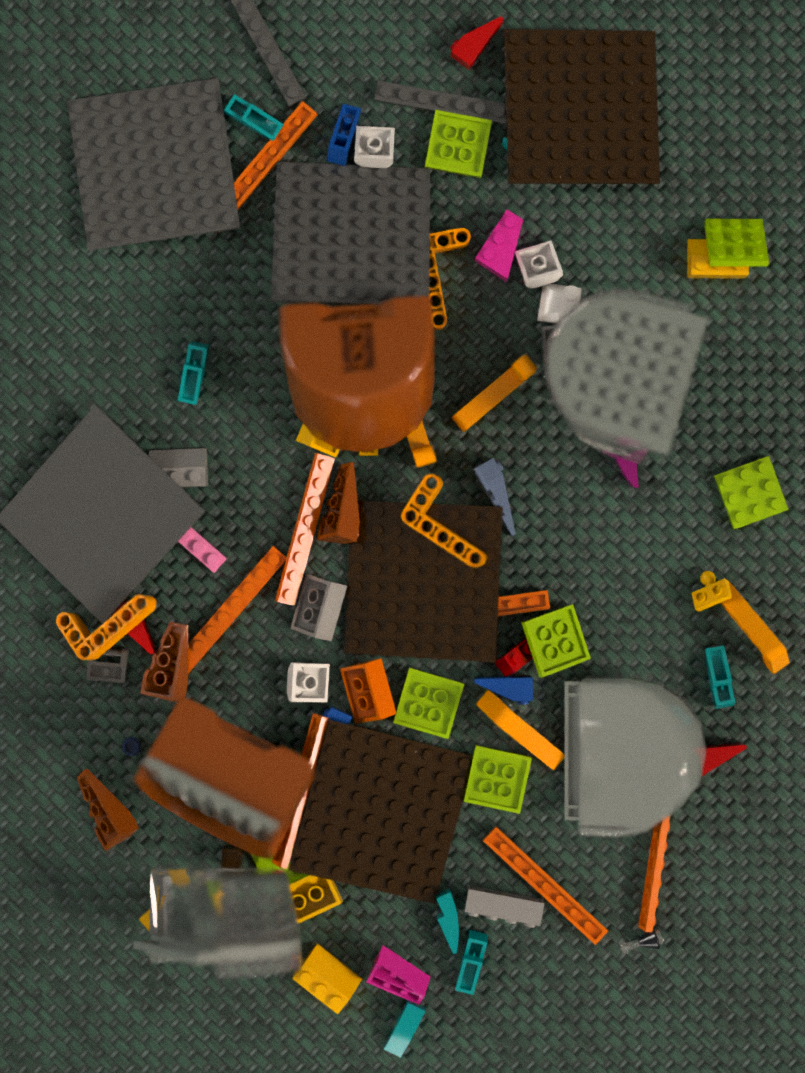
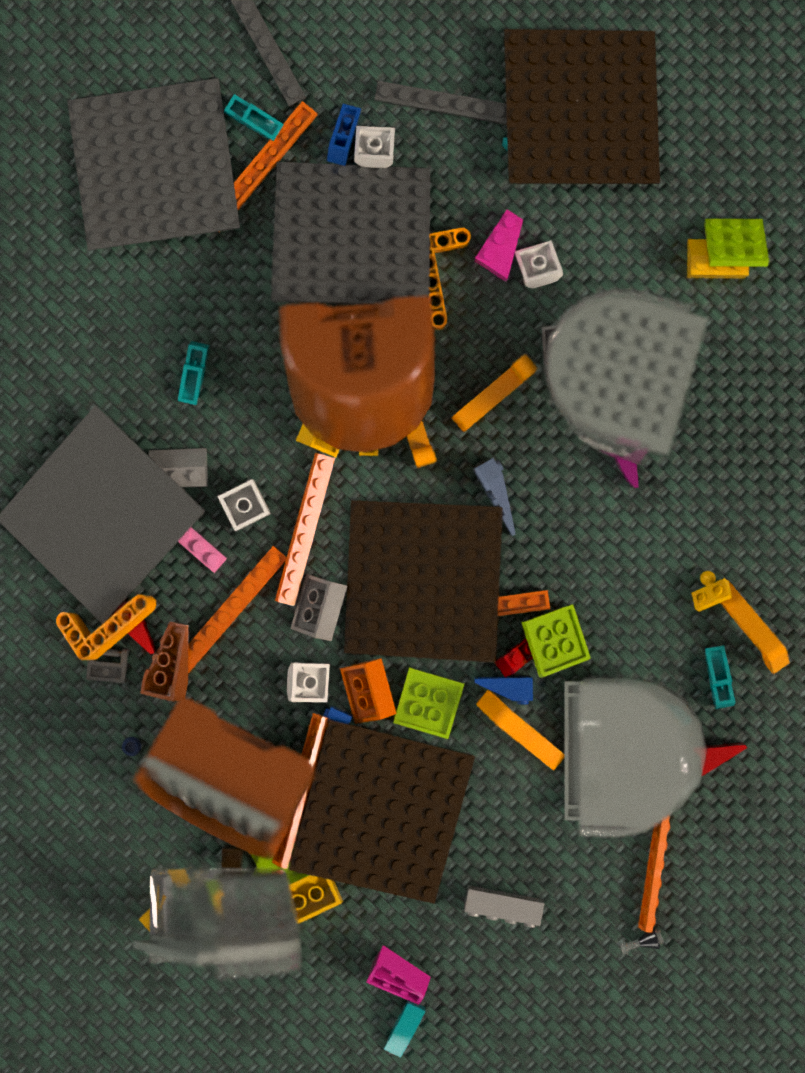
(111, 816): dark orange wedge -> none
(244, 505): none -> white brick
(327, 978): yellow slope -> none
(342, 517): dark orange wedge -> none
(438, 528): light orange beam -> none
(448, 919): teal slope -> none
(458, 144): lime plate -> none
(471, 962): teal slope -> none
(473, 43): red slope -> none
(497, 779): lime plate -> none
(545, 885): orange plate -> none
(557, 301): white slope -> none
(751, 492): lime plate -> none

